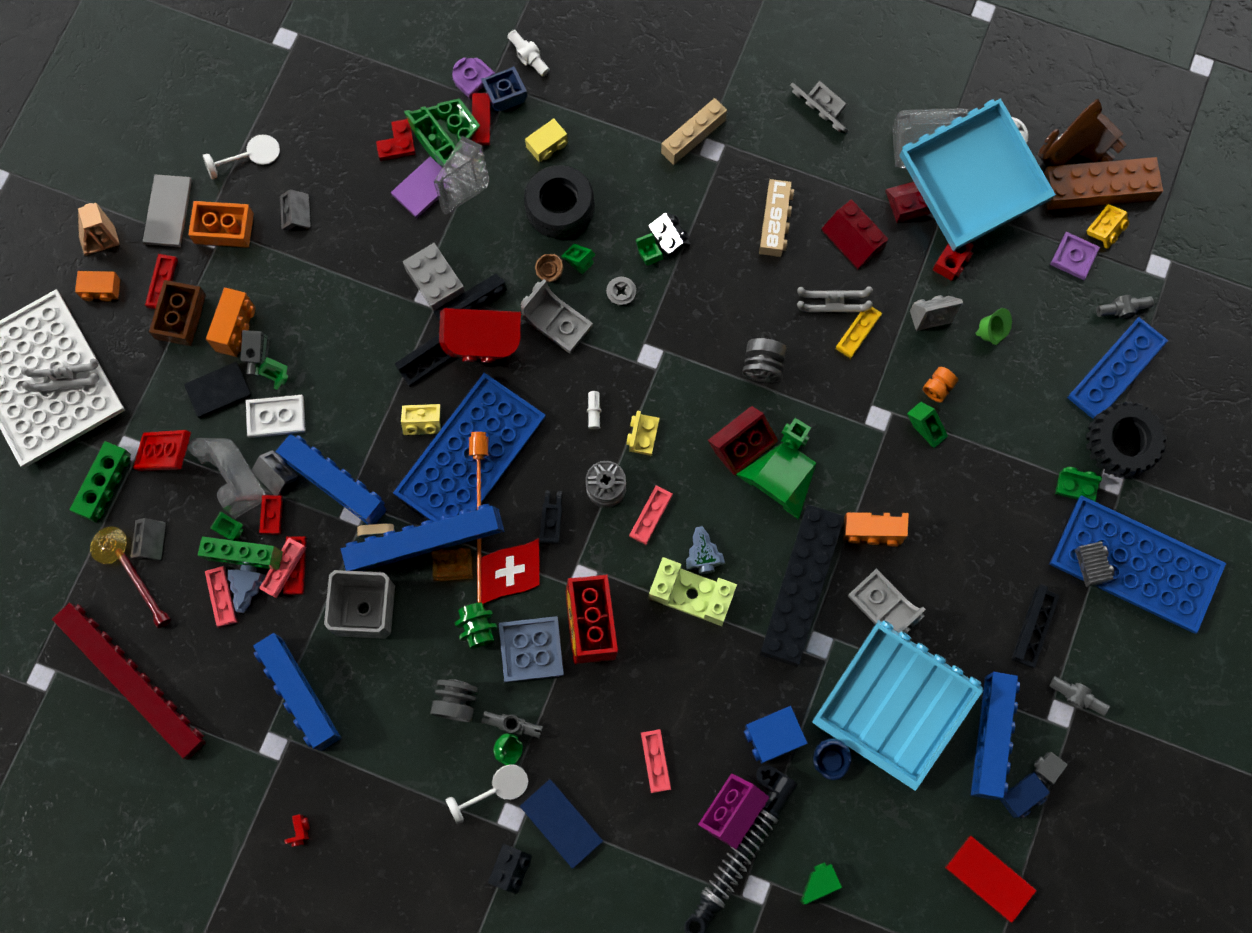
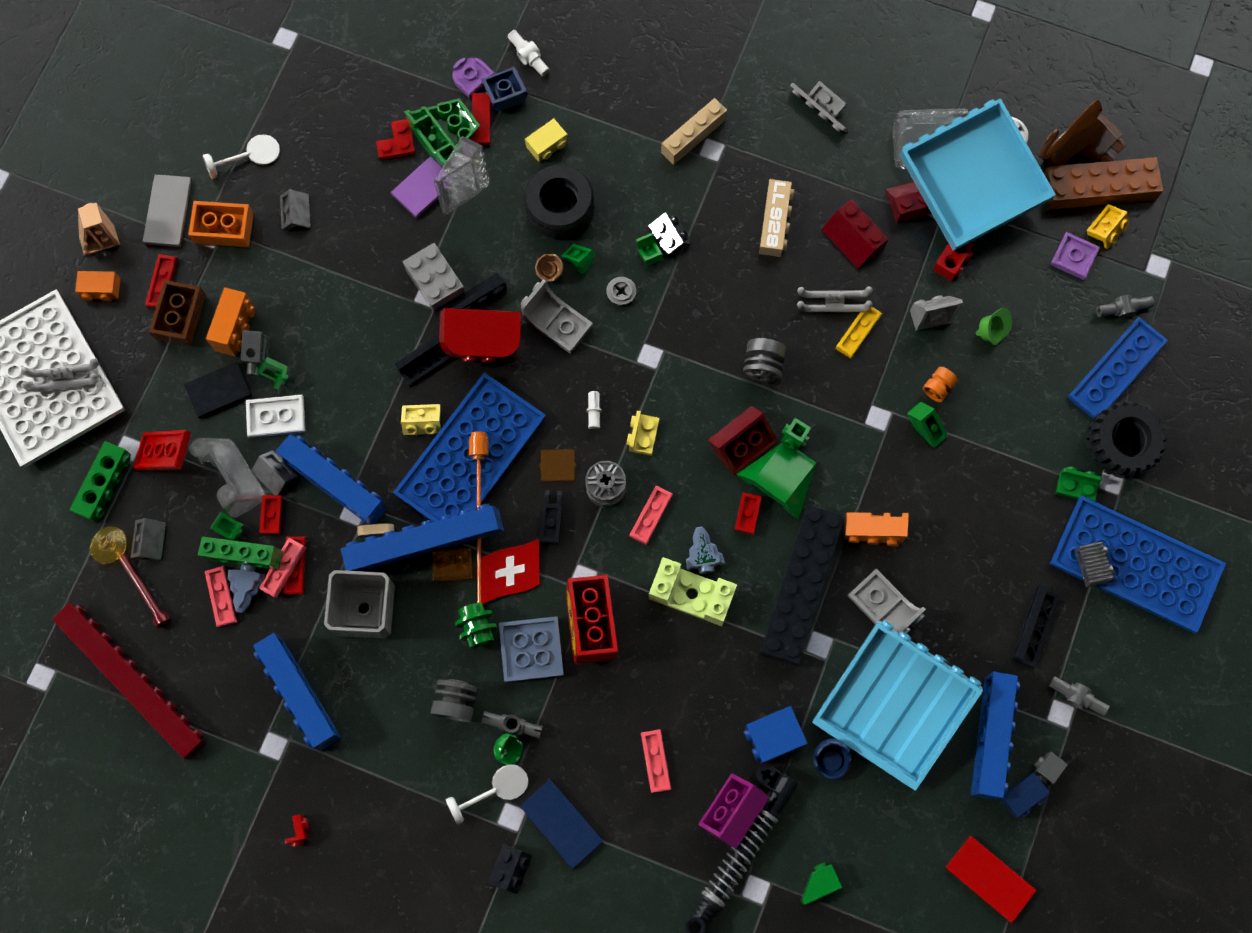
(557, 465): none -> clear orange piece
(748, 513): none -> red plate

